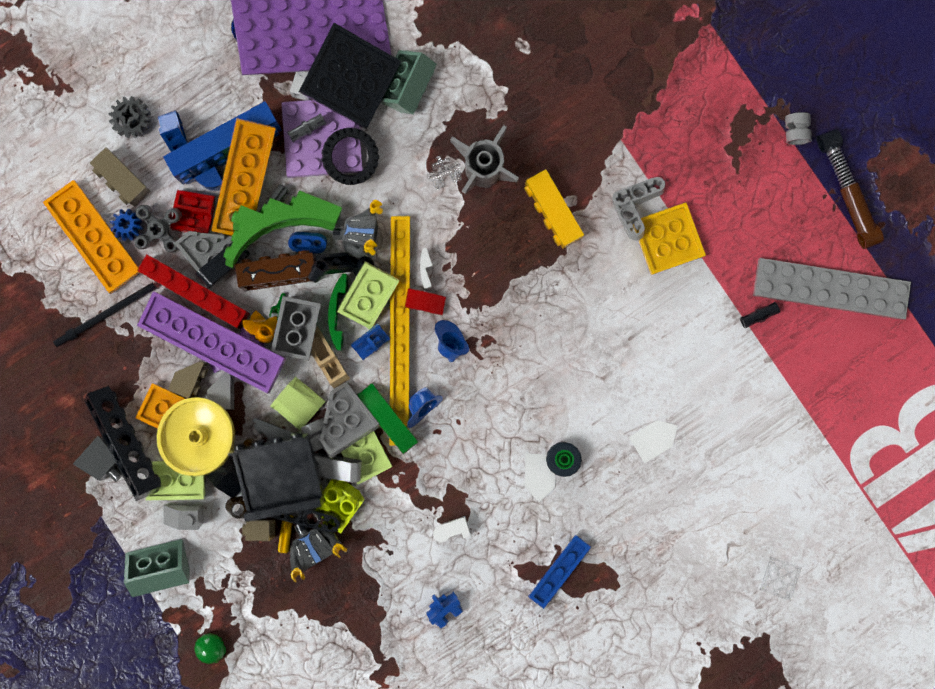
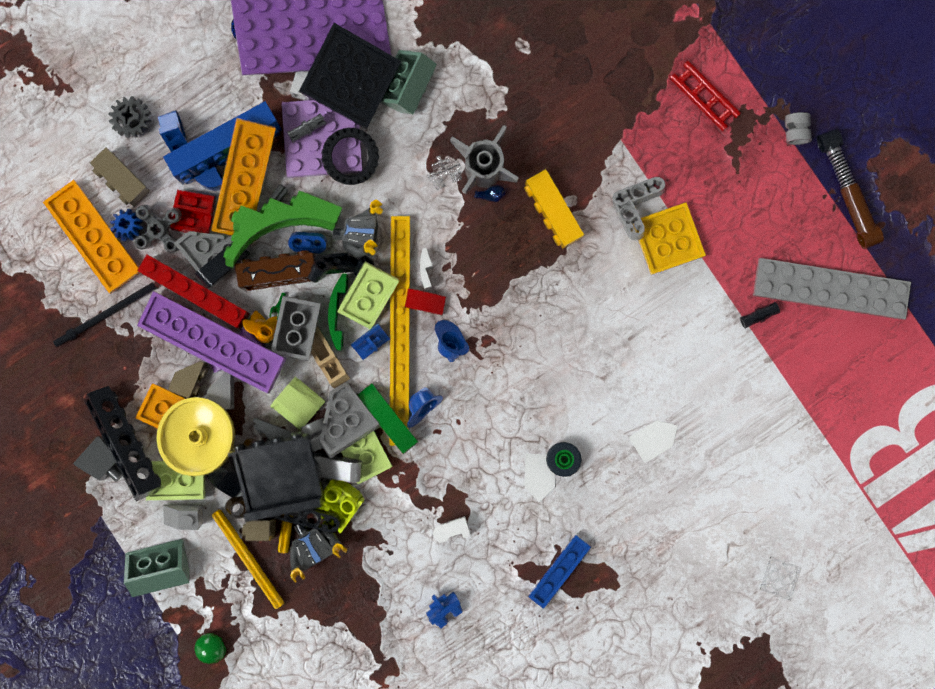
(248, 559): none -> yellow axle
(493, 193): none -> clear blue animal
(705, 107): none -> red bar

